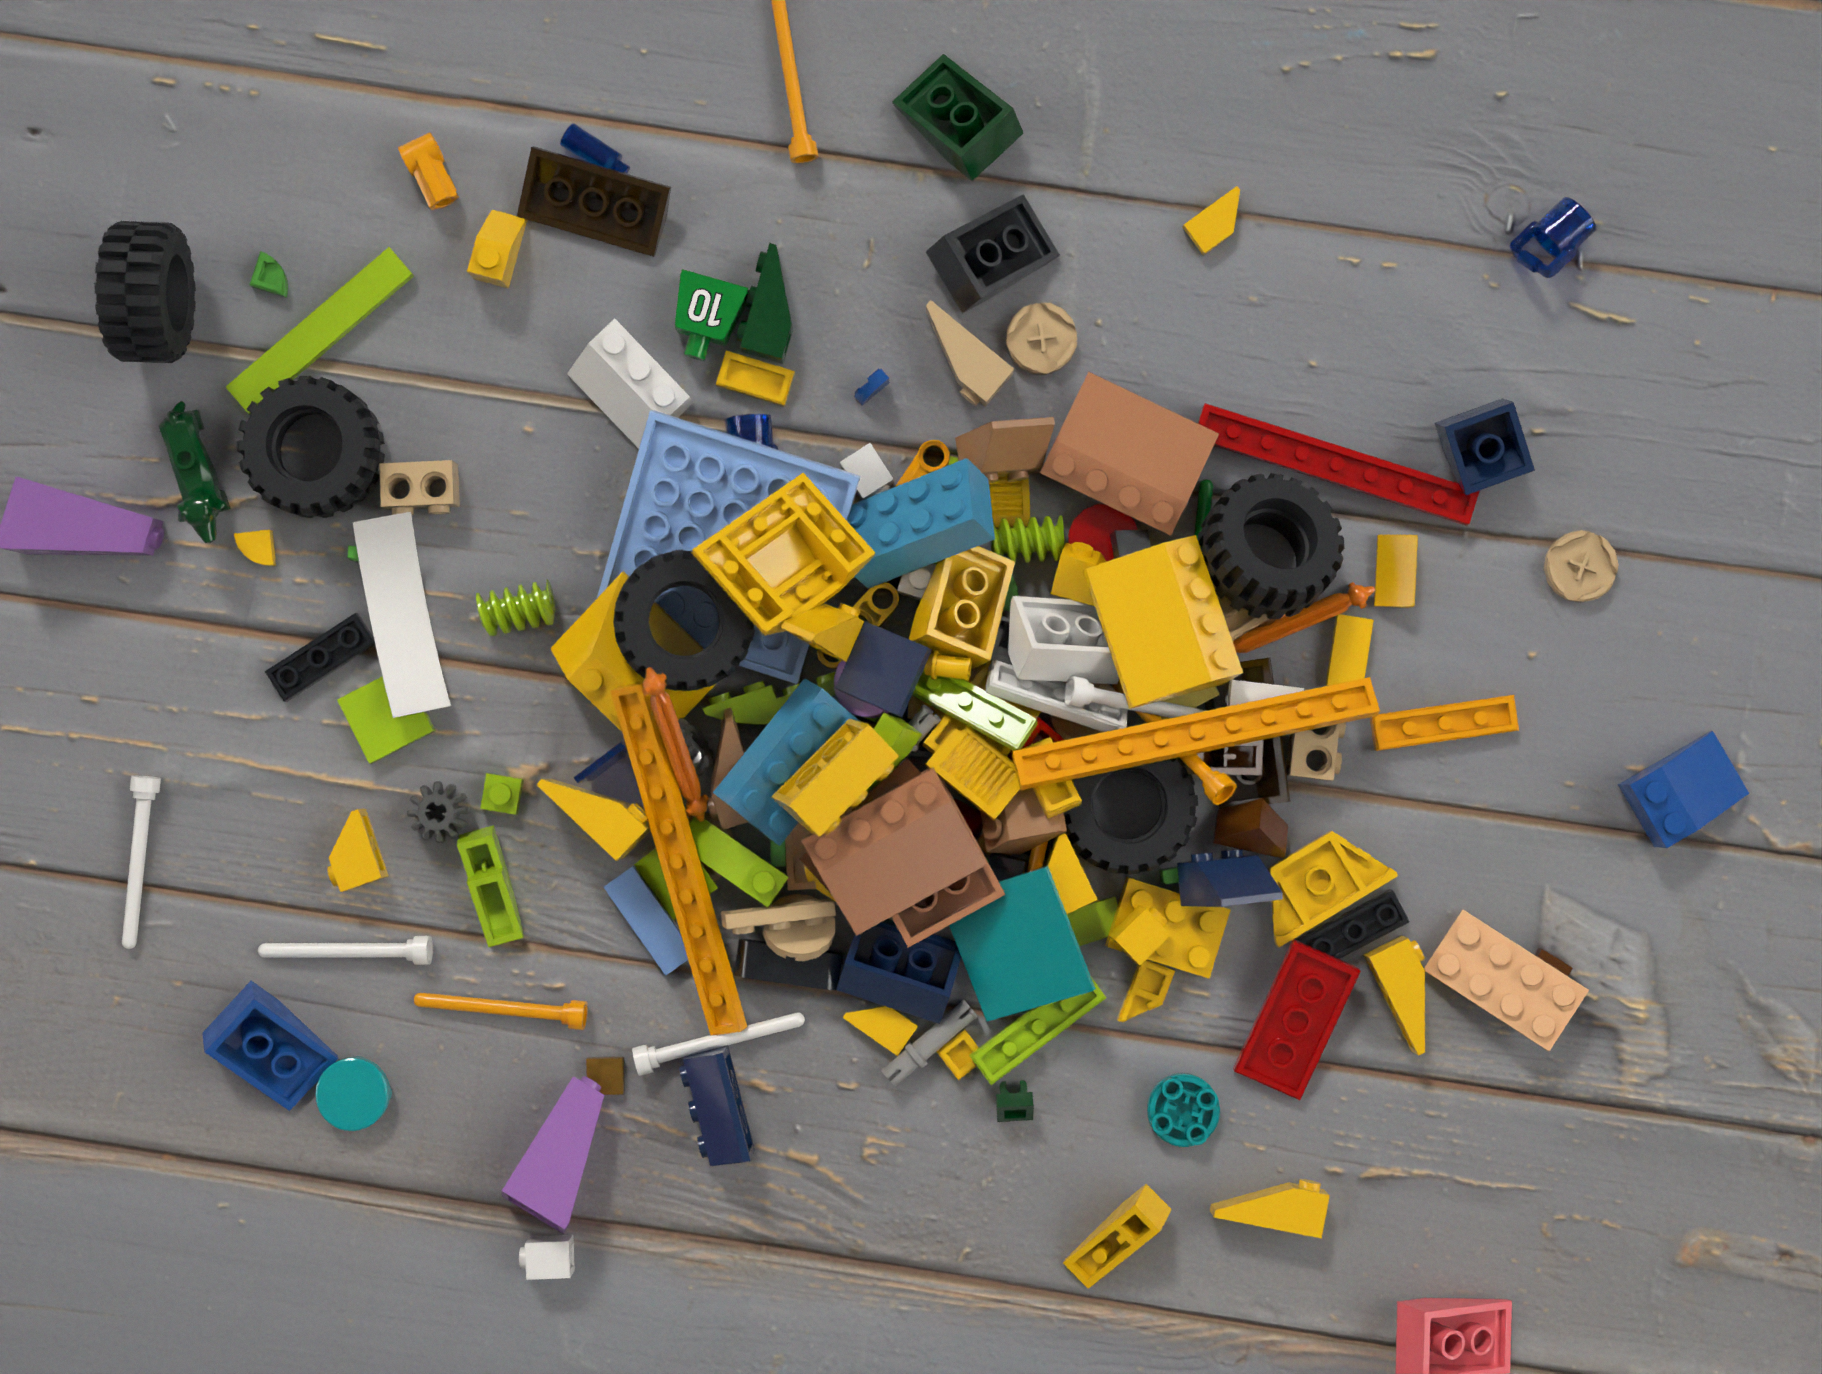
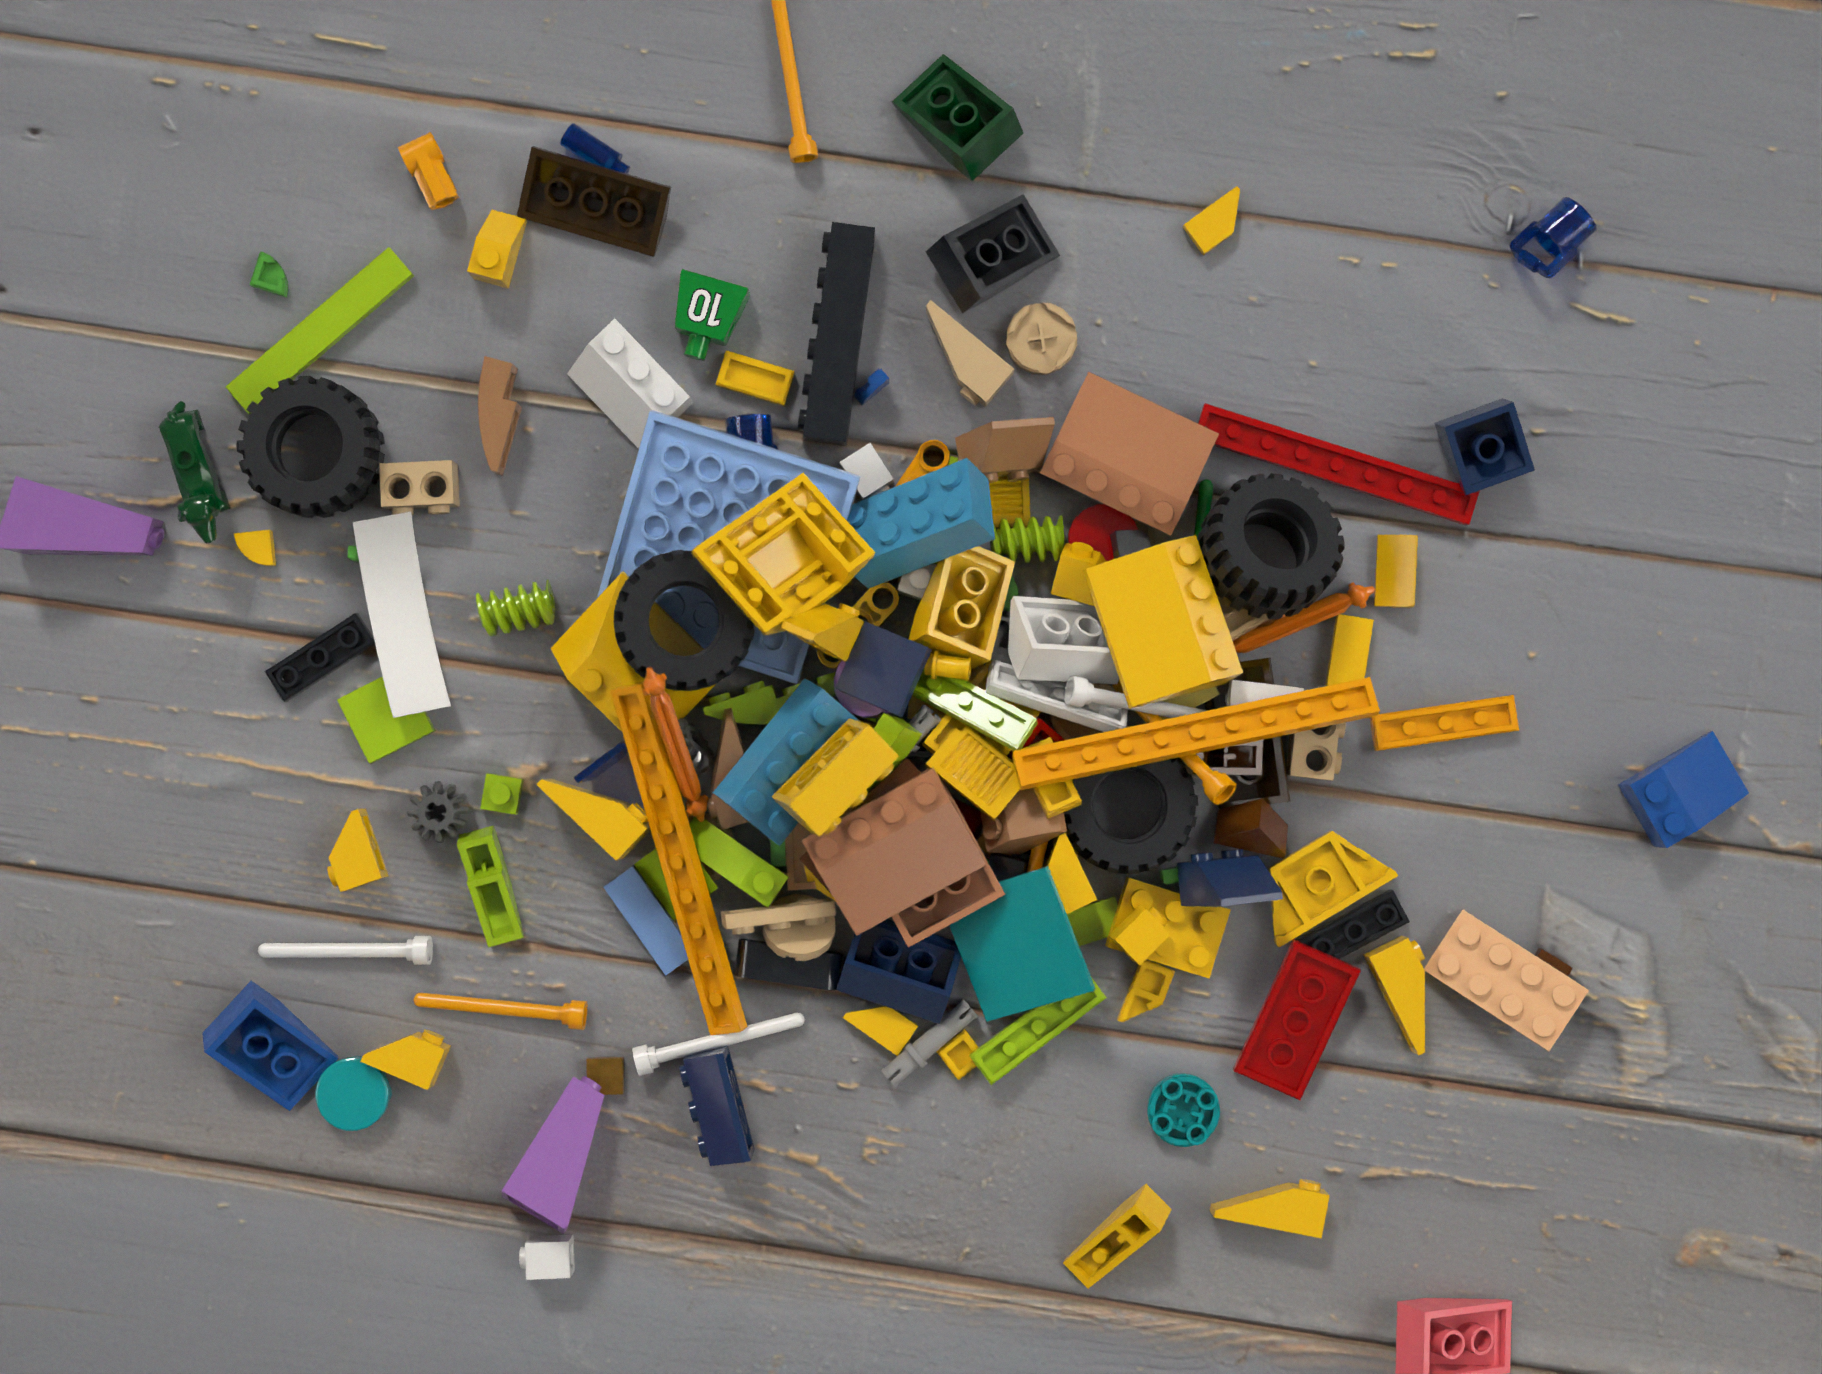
(144, 791): white piece -> none
(145, 292): black tyre -> none
(411, 1058): none -> yellow slope
(496, 412): none -> medium nougat slope
(769, 320): dark green slope -> none
(838, 333): none -> black brick
(1014, 1105): dark green tile -> none
(1581, 566): tan tile -> none

